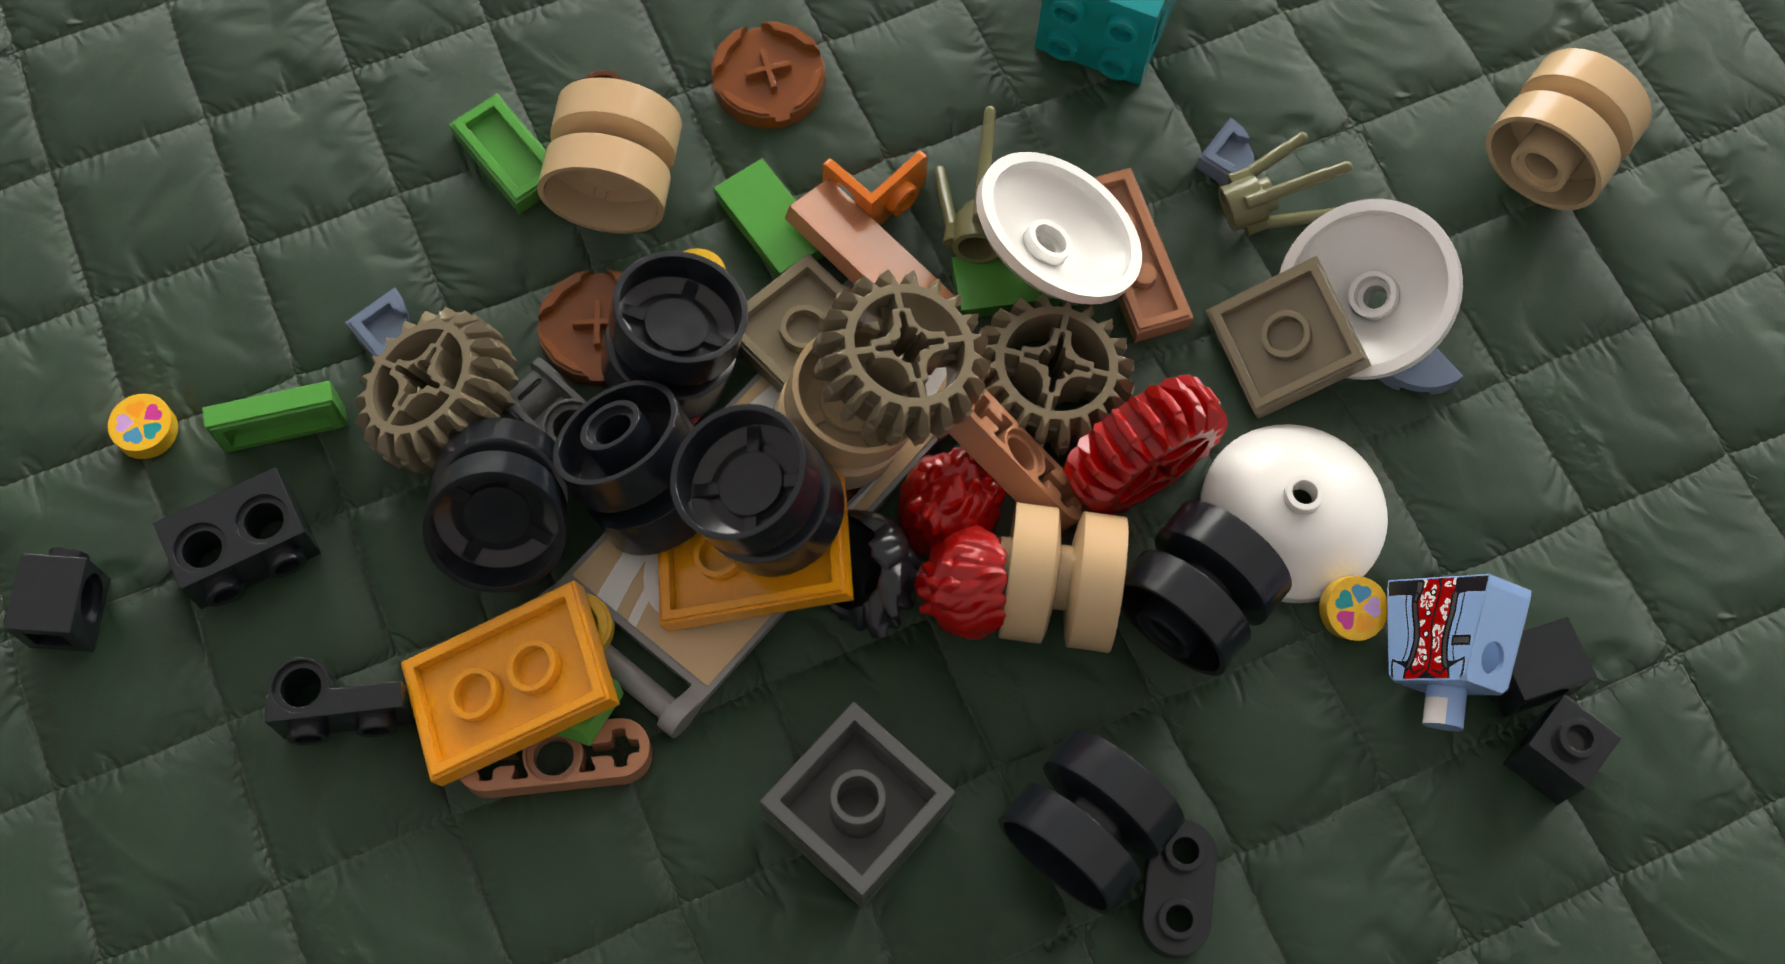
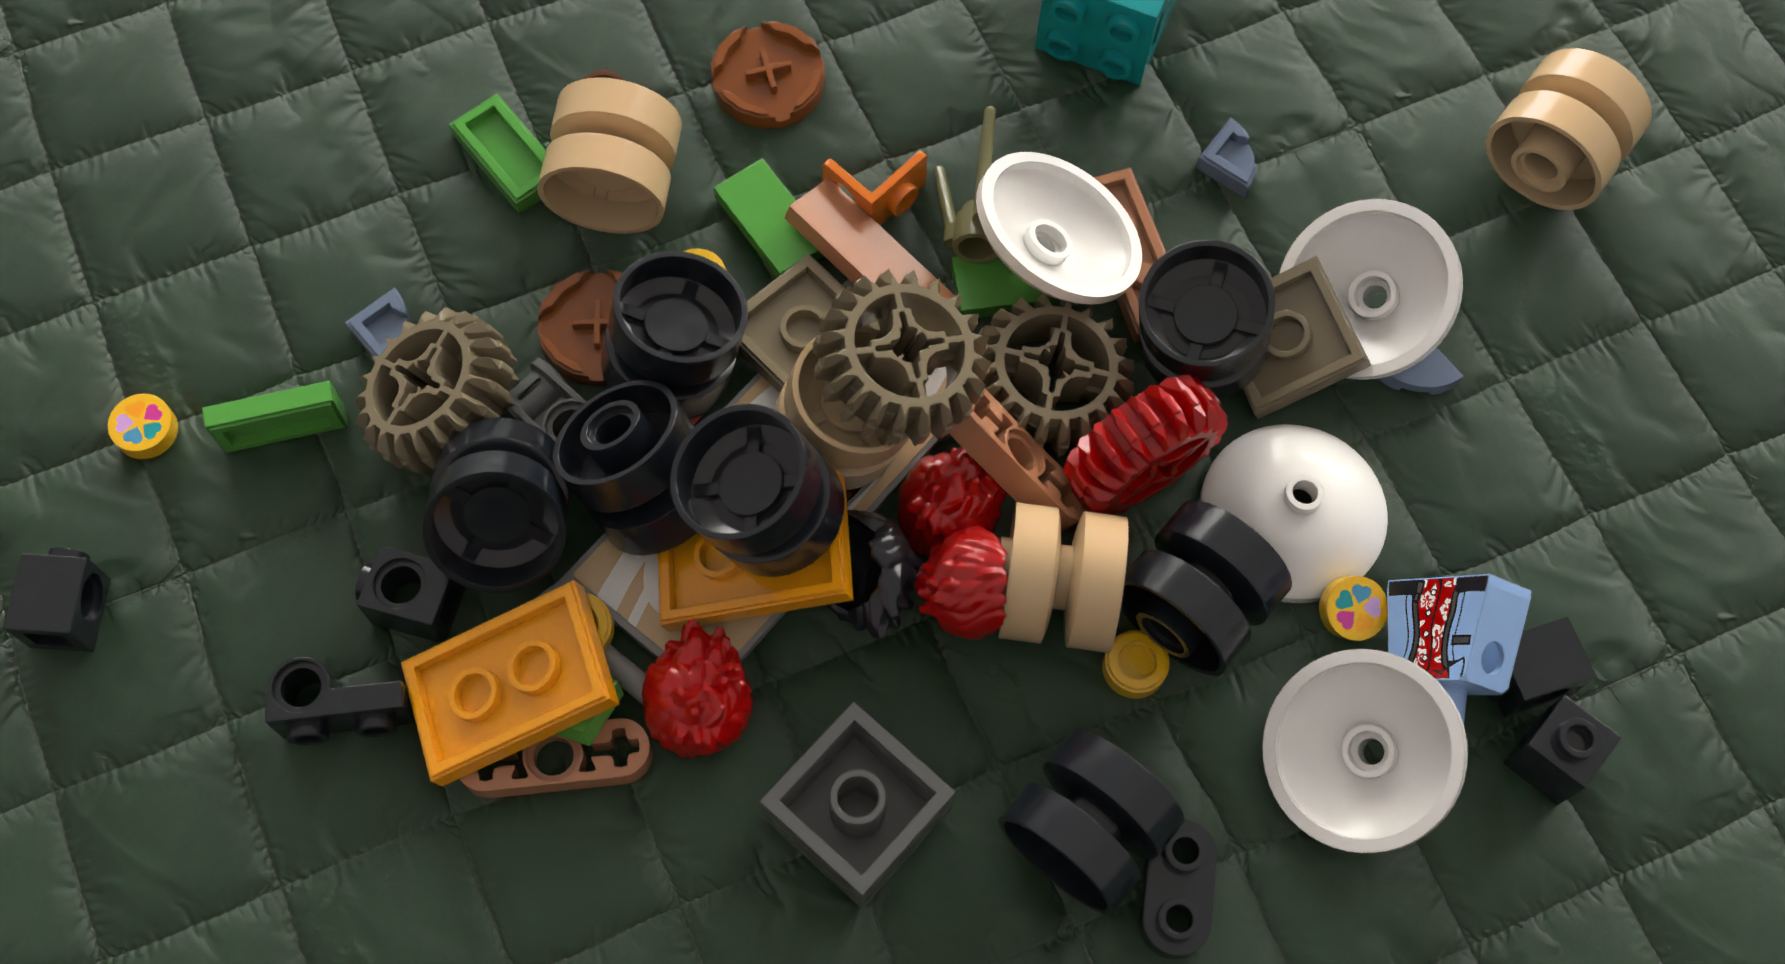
(235, 523): black brick -> none
(427, 614): none -> black brick
(697, 694): none -> red hair
(1135, 665): none -> yellow tile
(1206, 315): none -> black wheel
(1250, 200): olive plant -> none
(1319, 740): none -> white dish

